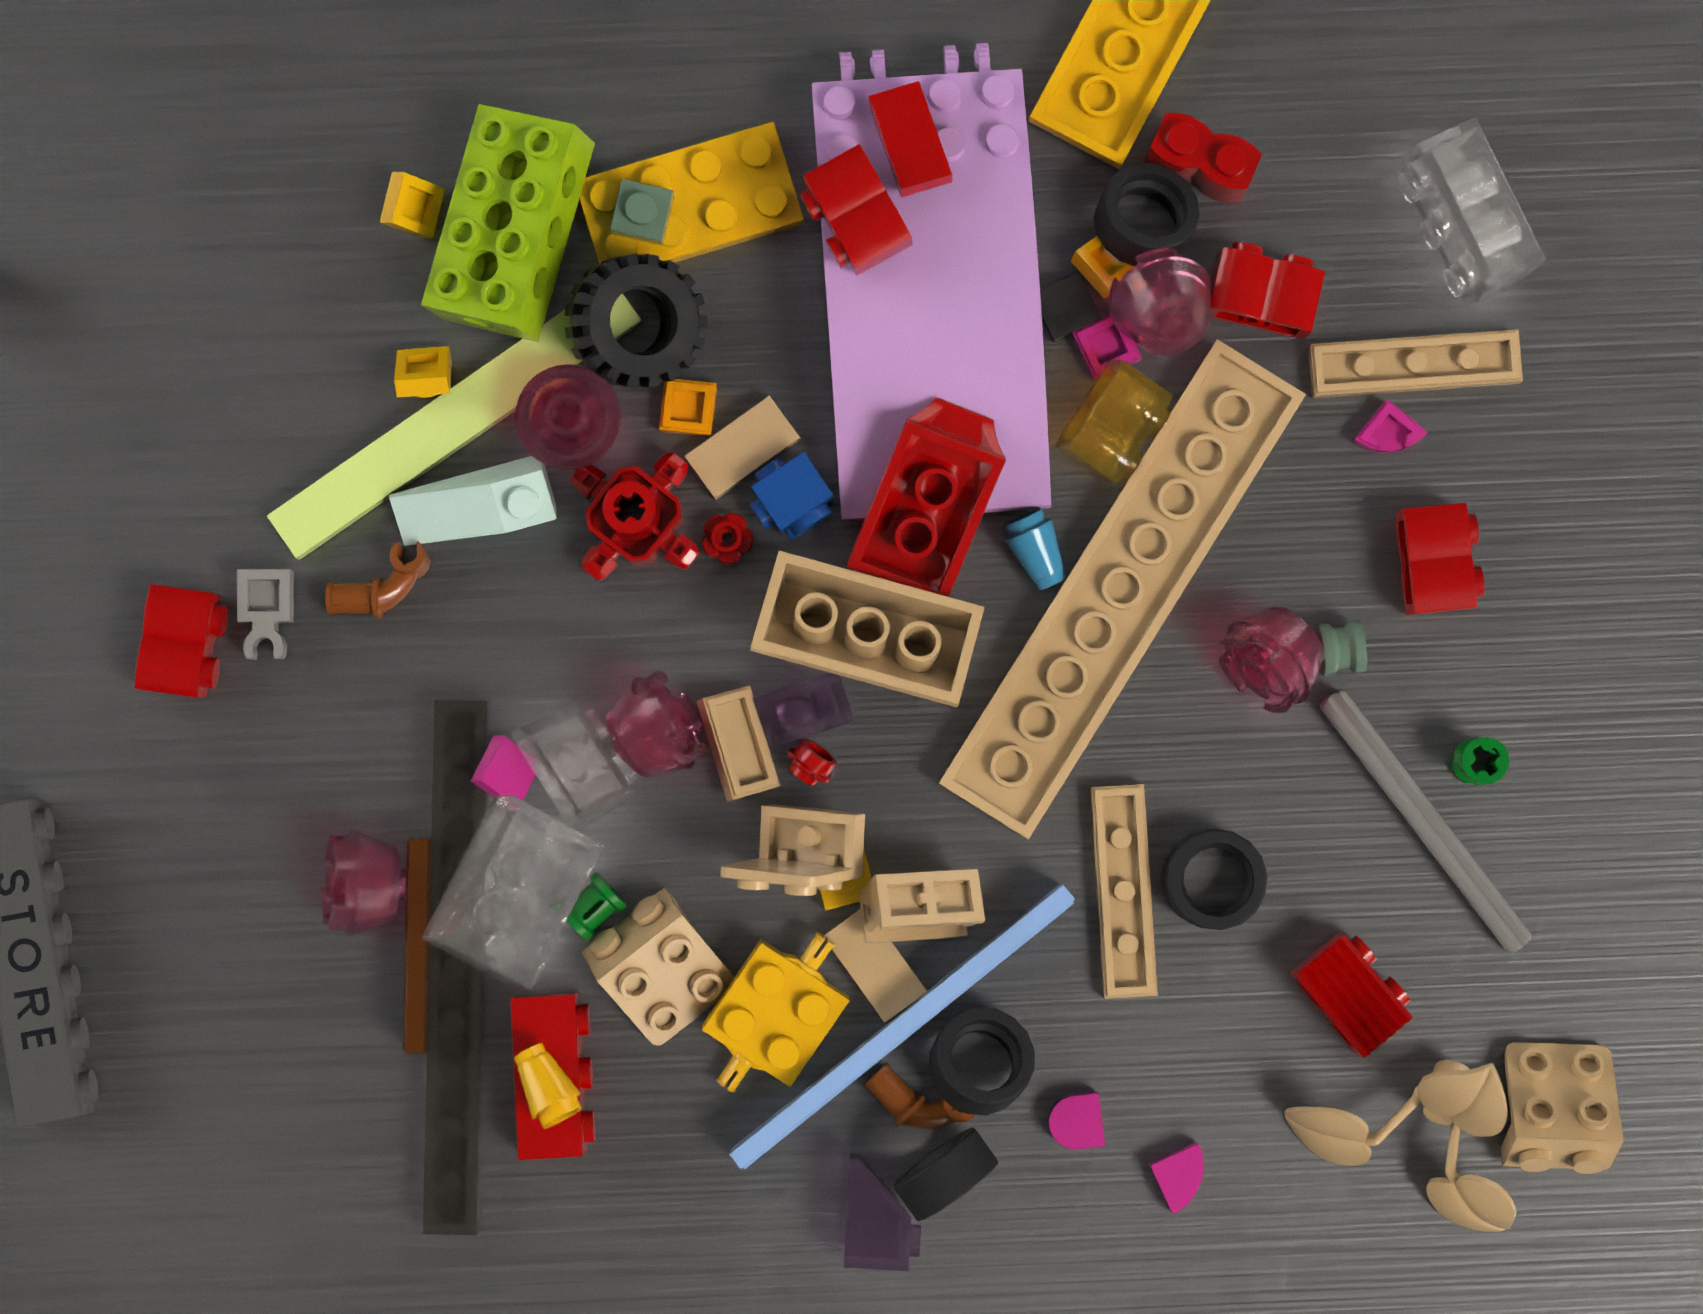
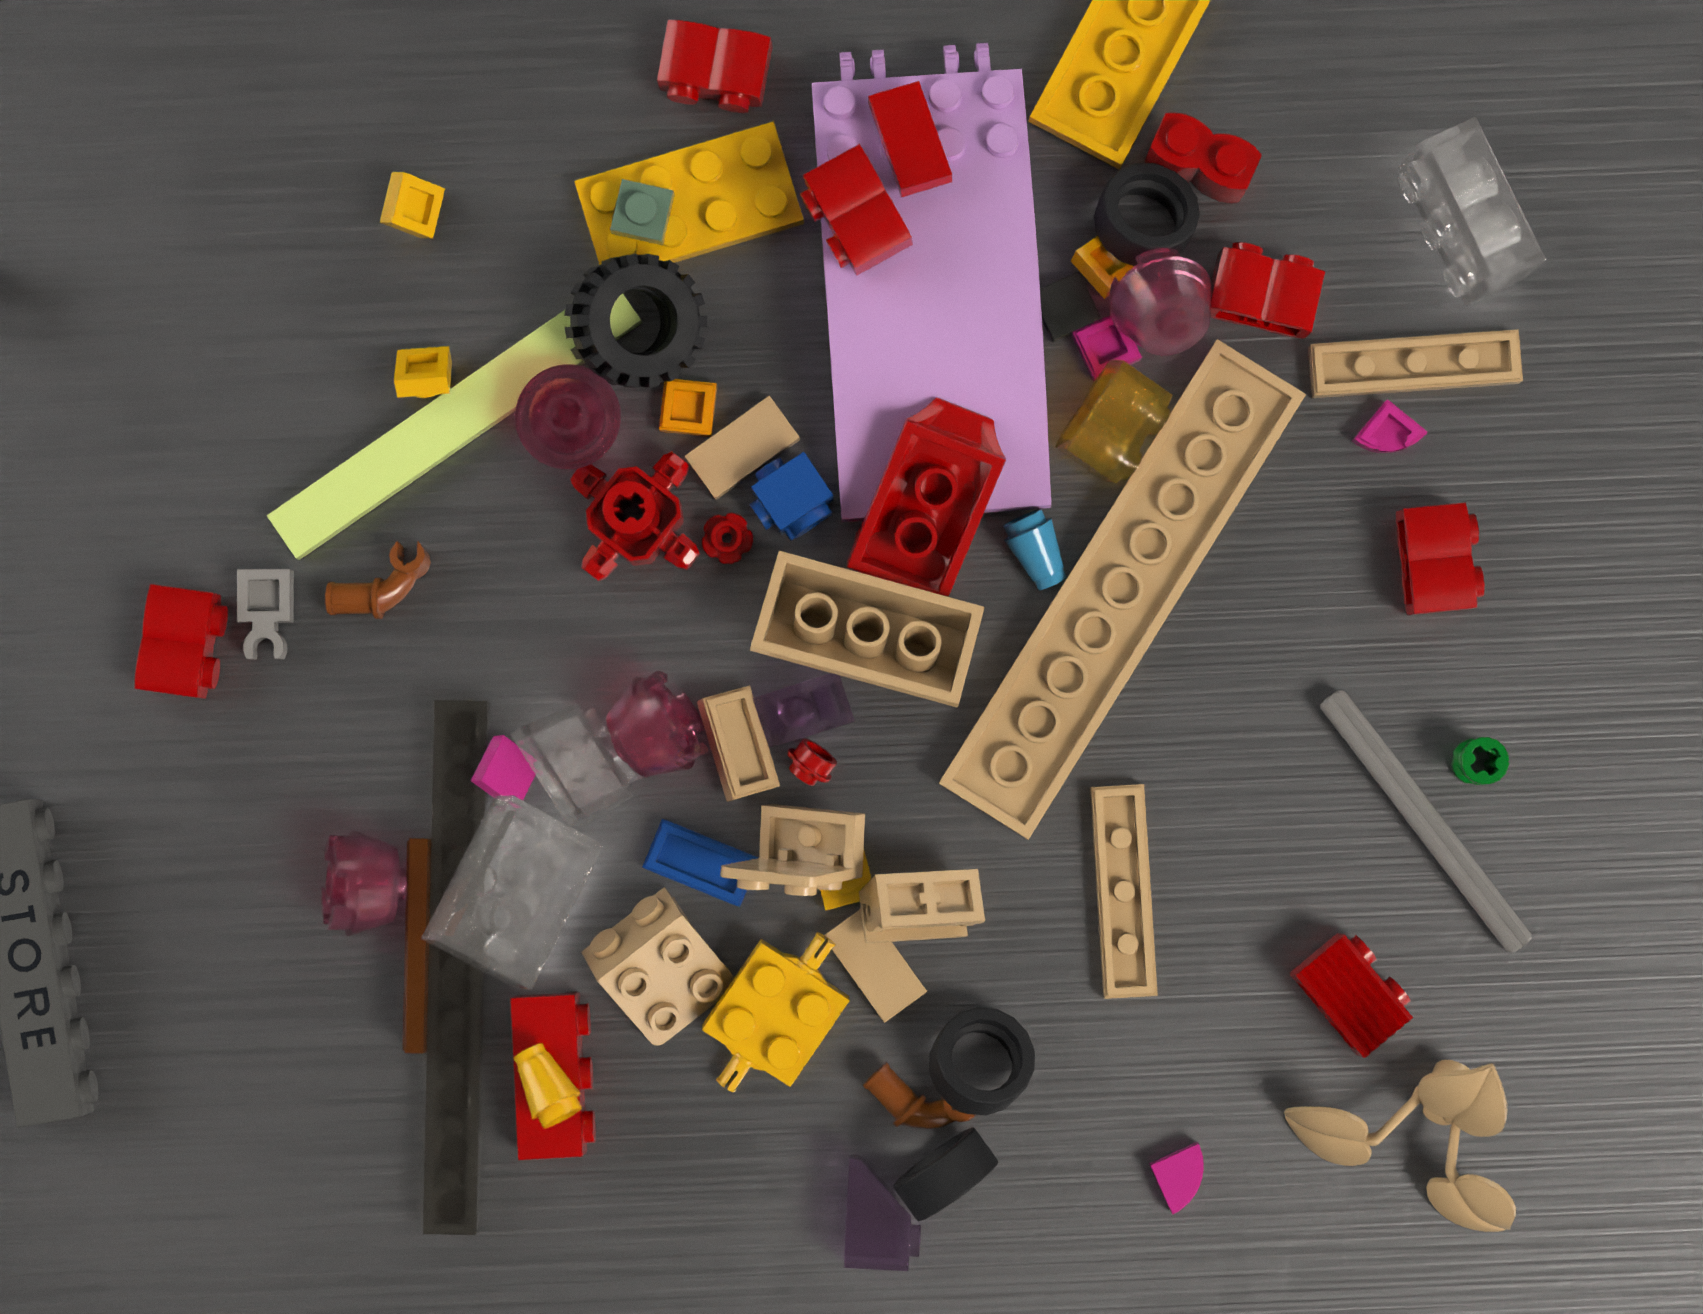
(476, 503): light aqua slope -> none
(516, 173): lime brick -> none
(609, 902): green bush -> none
(695, 861): none -> blue tile
(714, 65): none -> red brick
(901, 1026): light blue tile -> none
(1077, 1121): dark pink tile -> none
(1254, 886): black tyre -> none
(1273, 656): clear pink cone -> none
(1343, 647): sand green wheel -> none
(1561, 1107): tan bracket -> none

